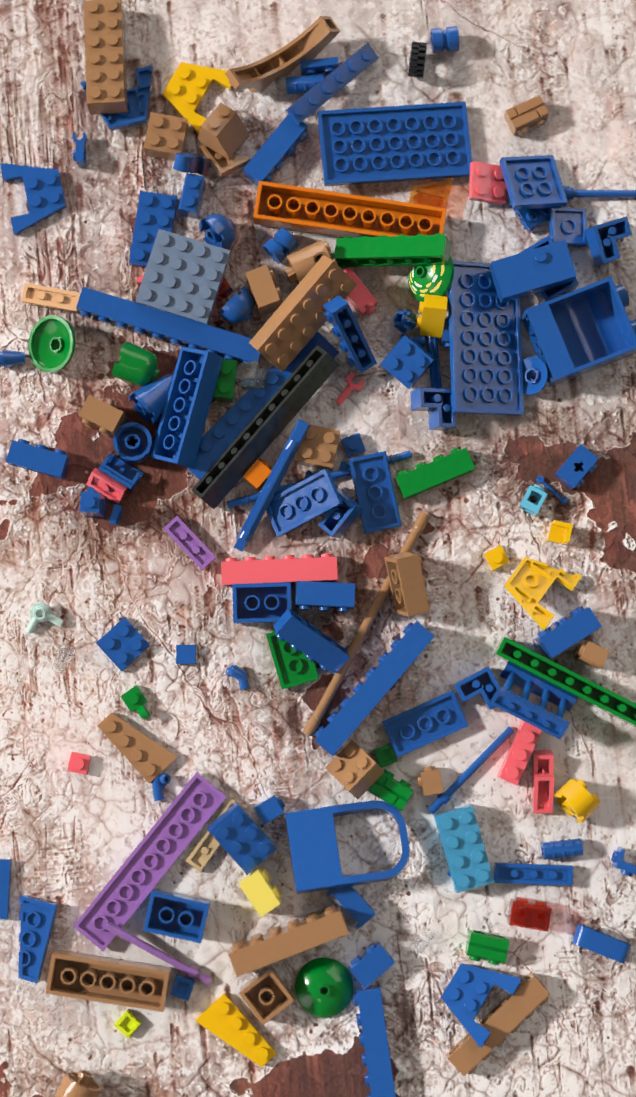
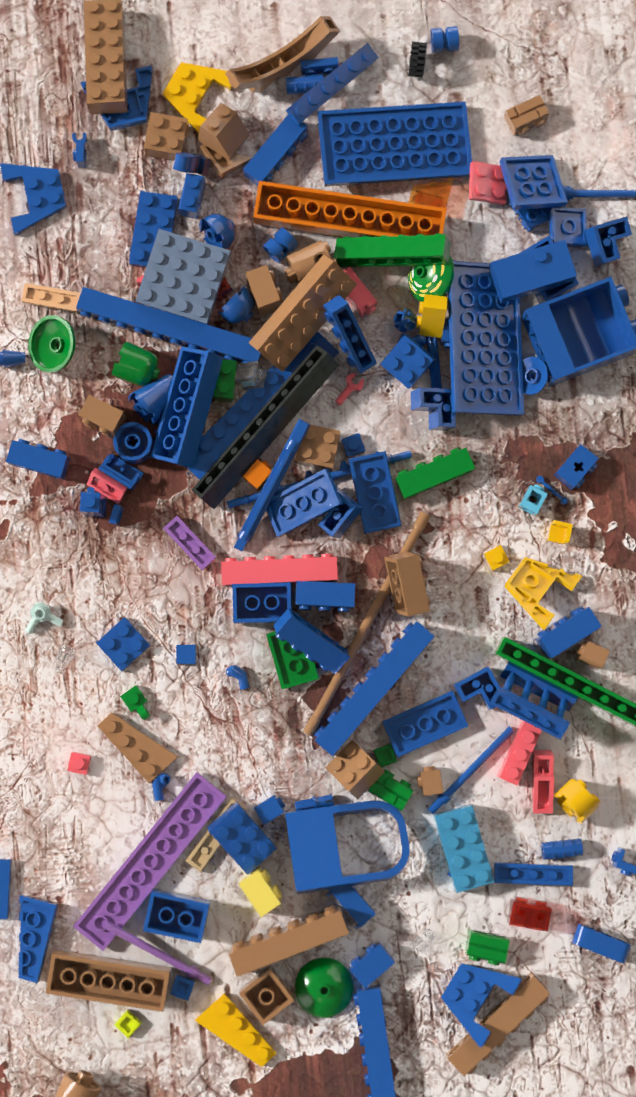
(314, 802): none -> blue axle

